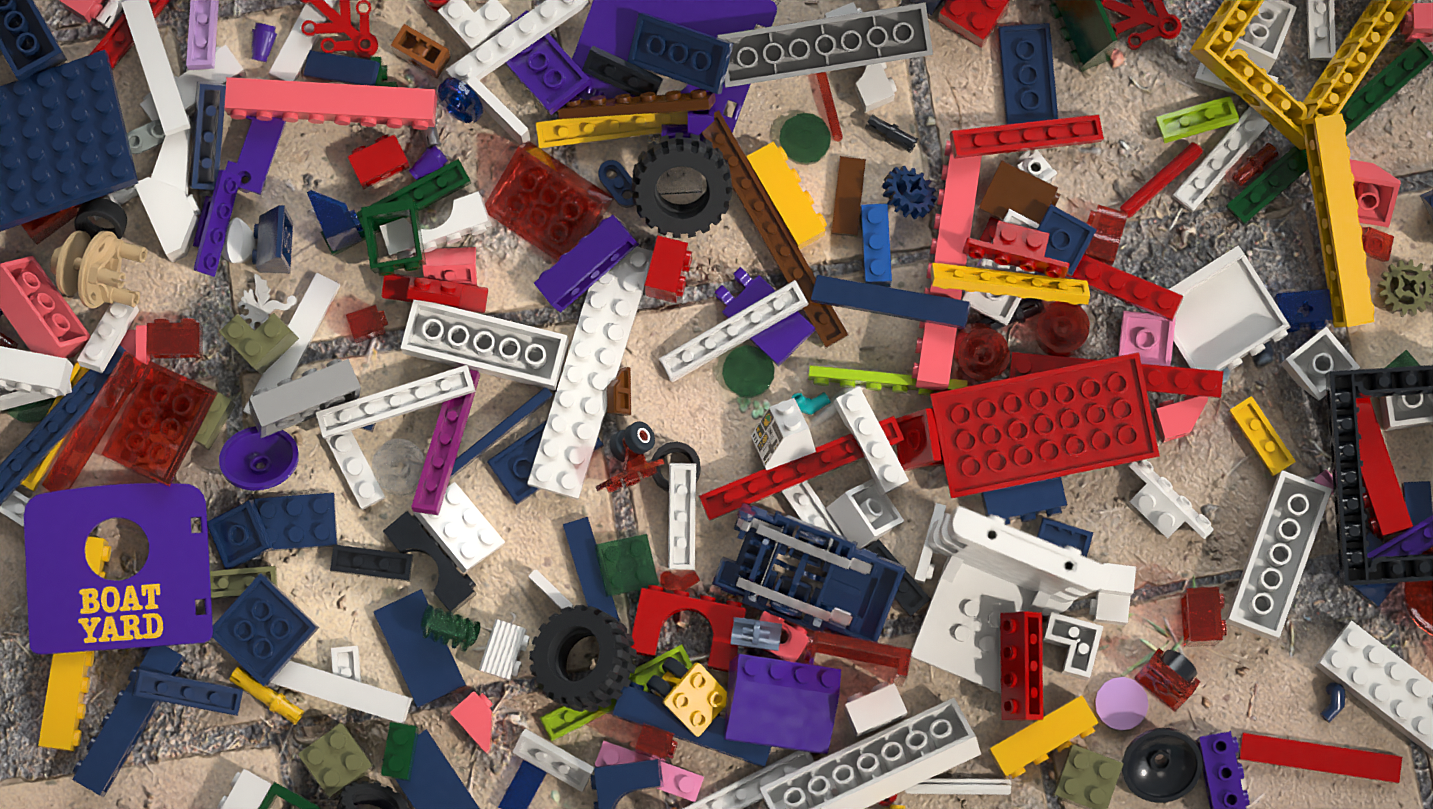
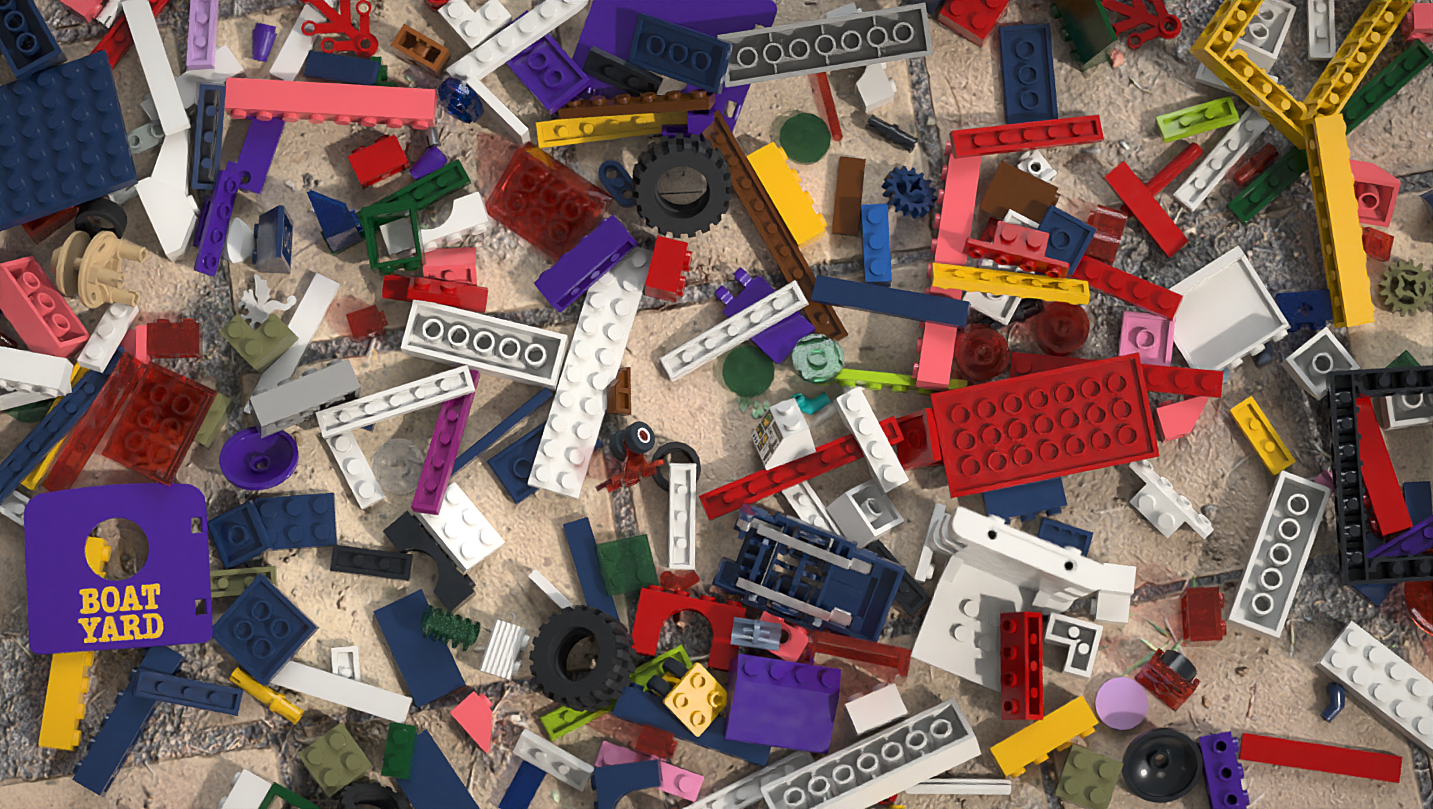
(817, 359): none -> clear green tile
(1145, 209): none -> red tile

